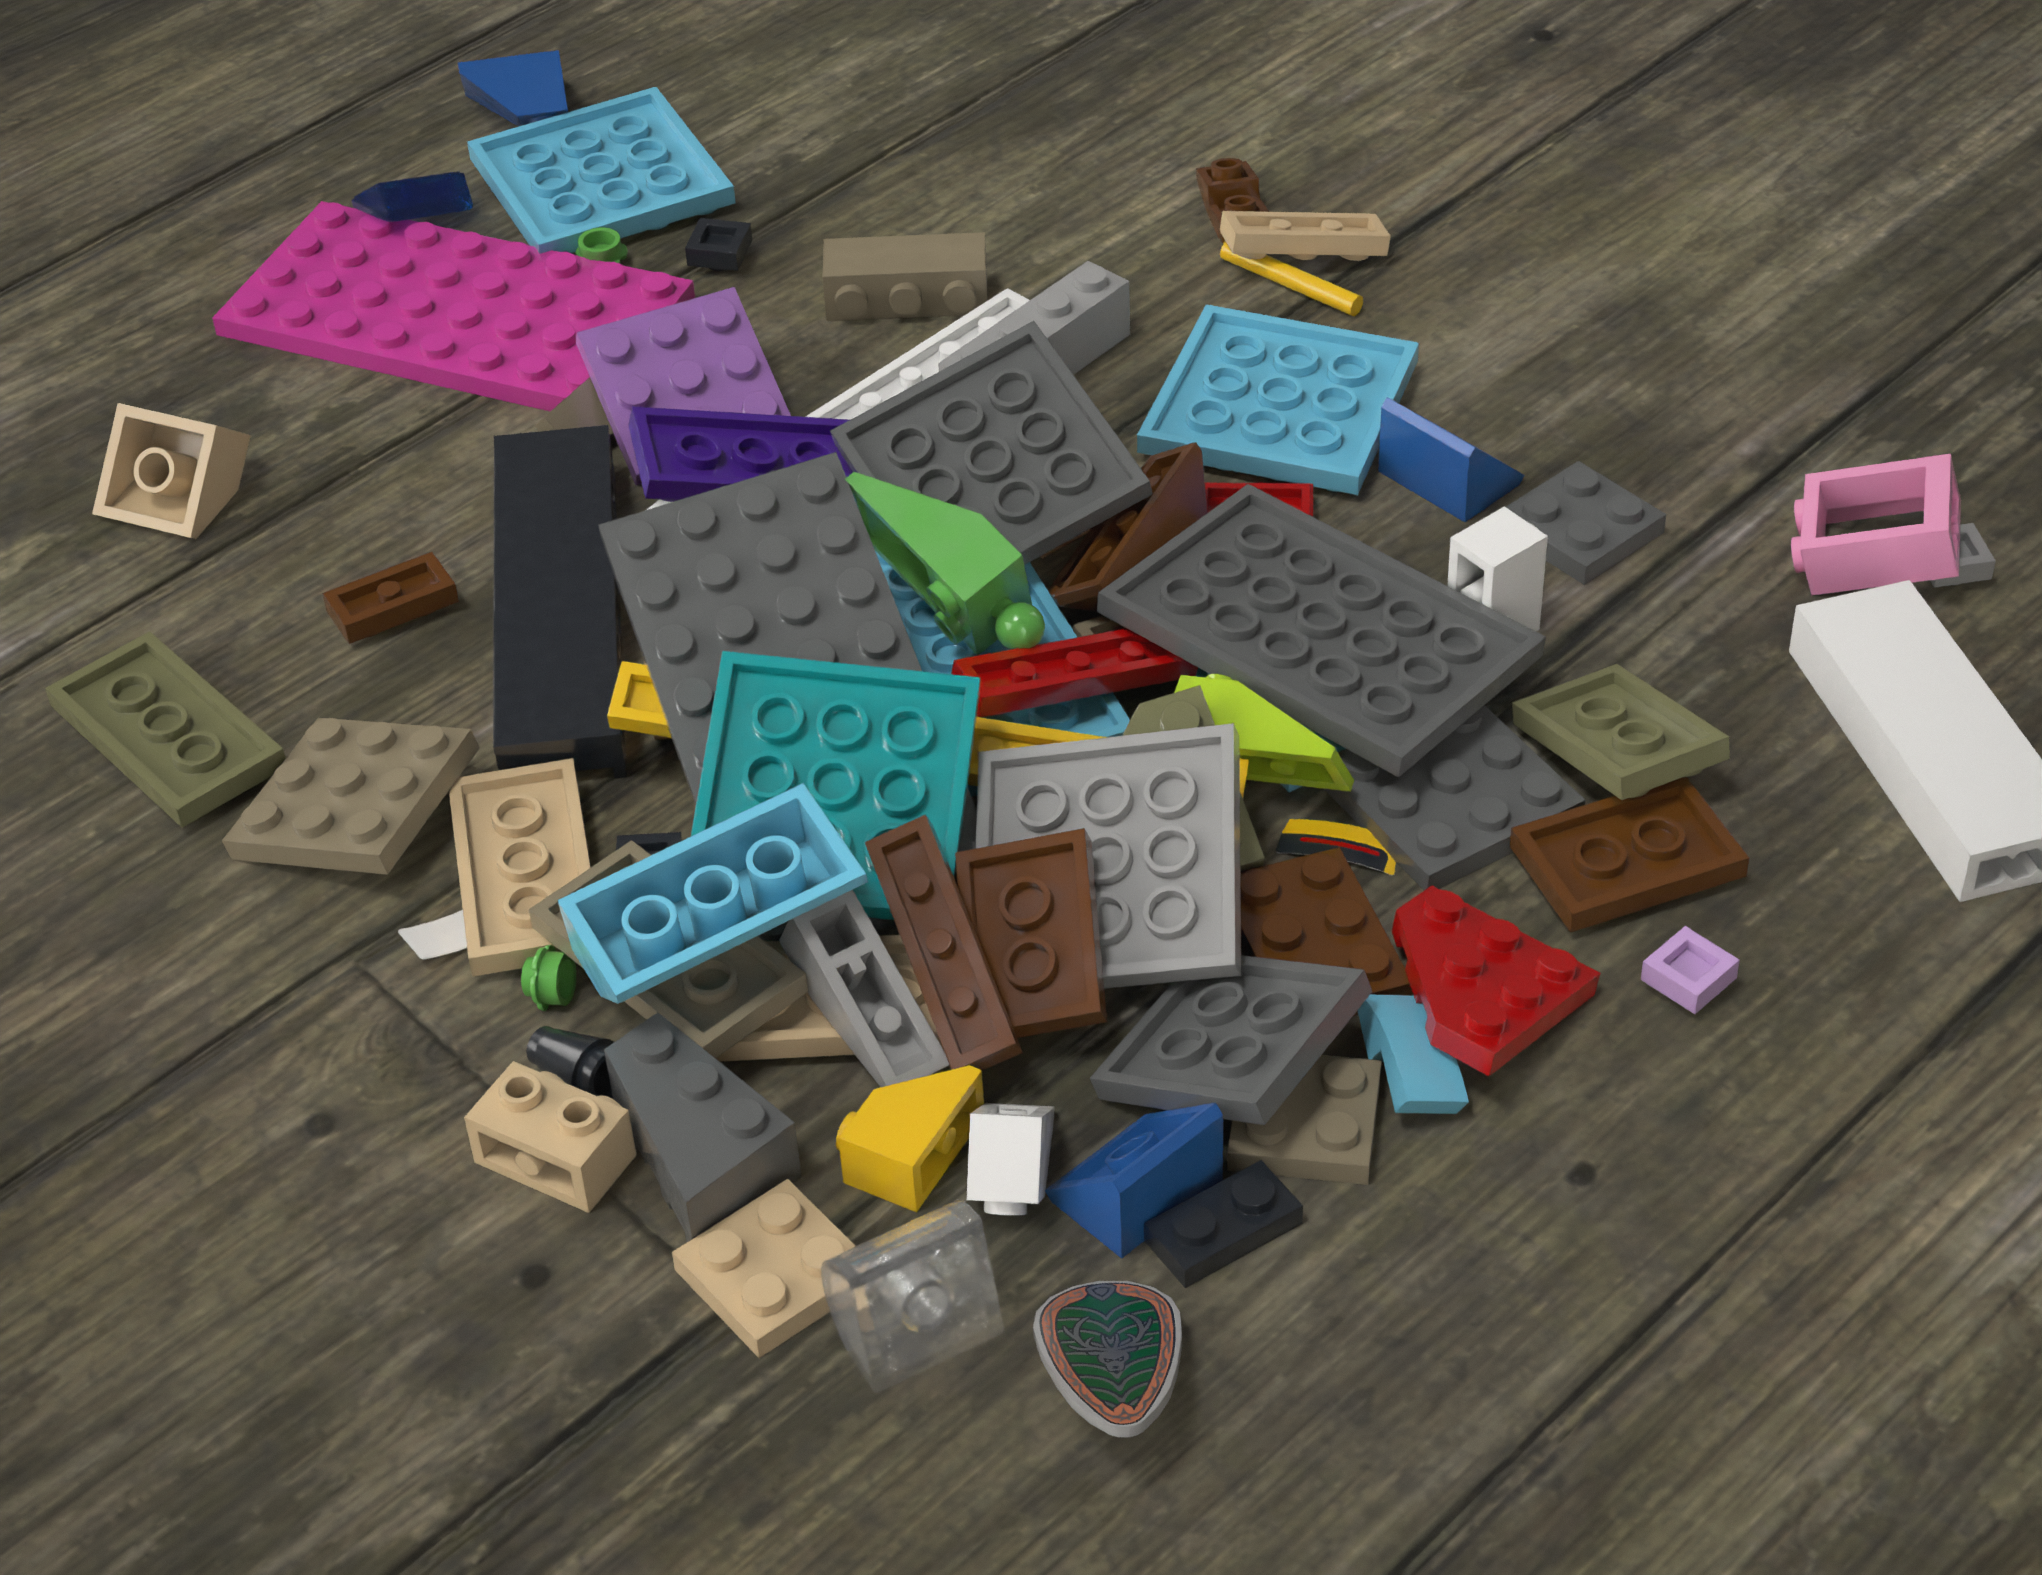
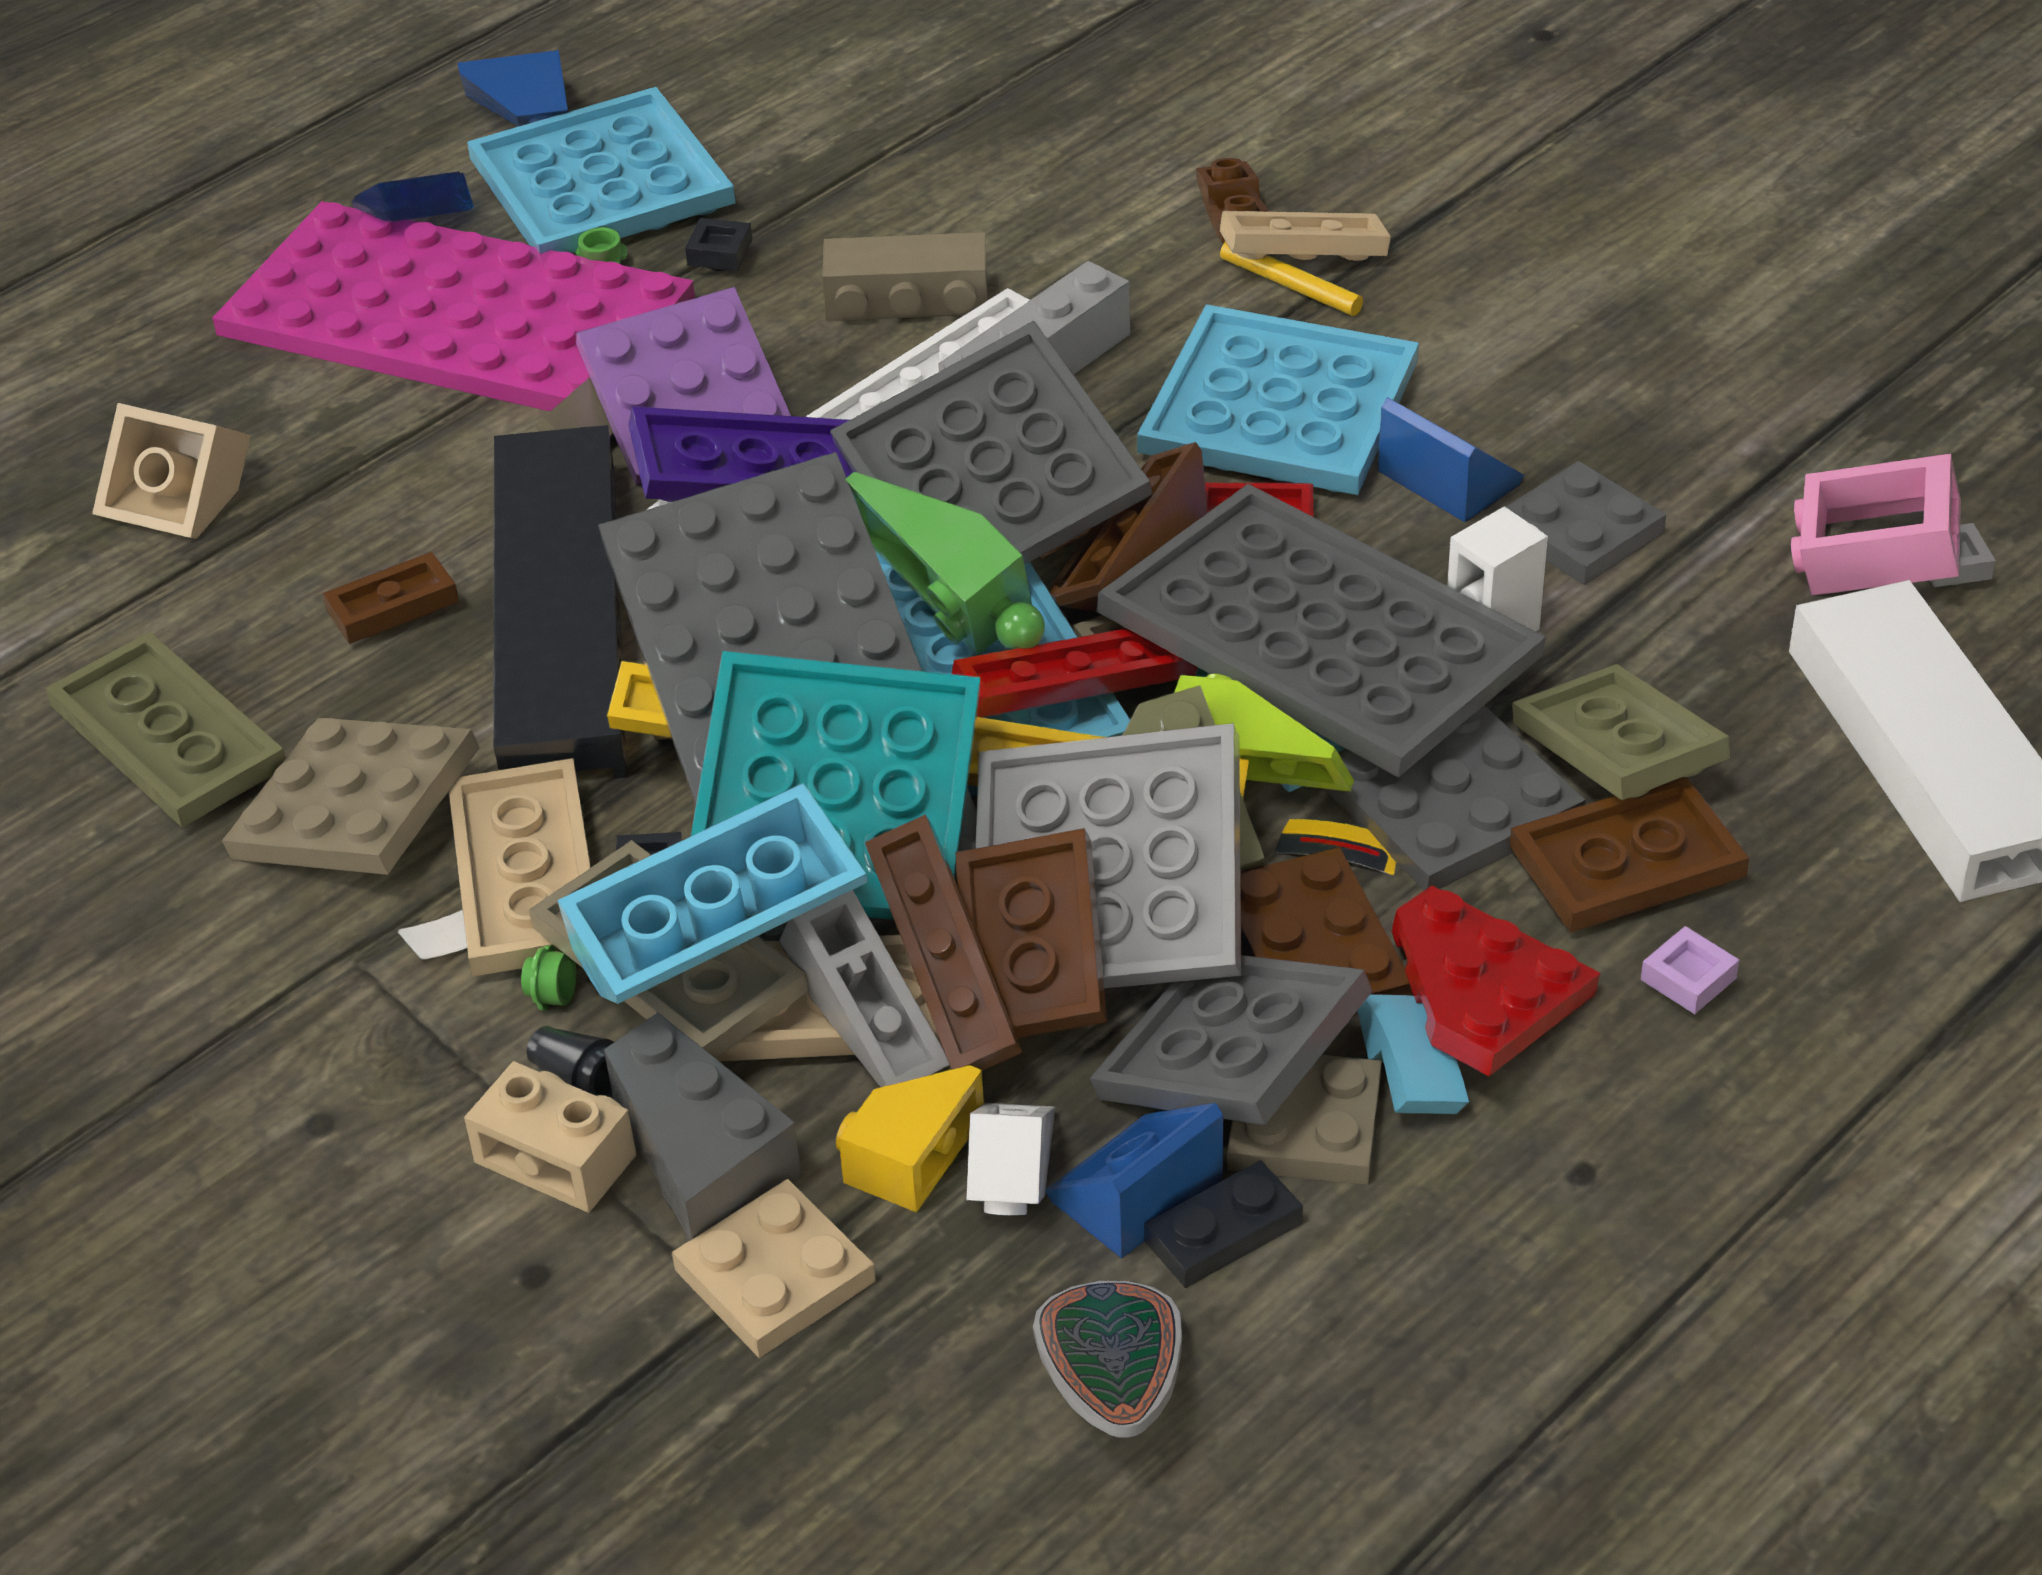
(914, 1295): clear brick -> none

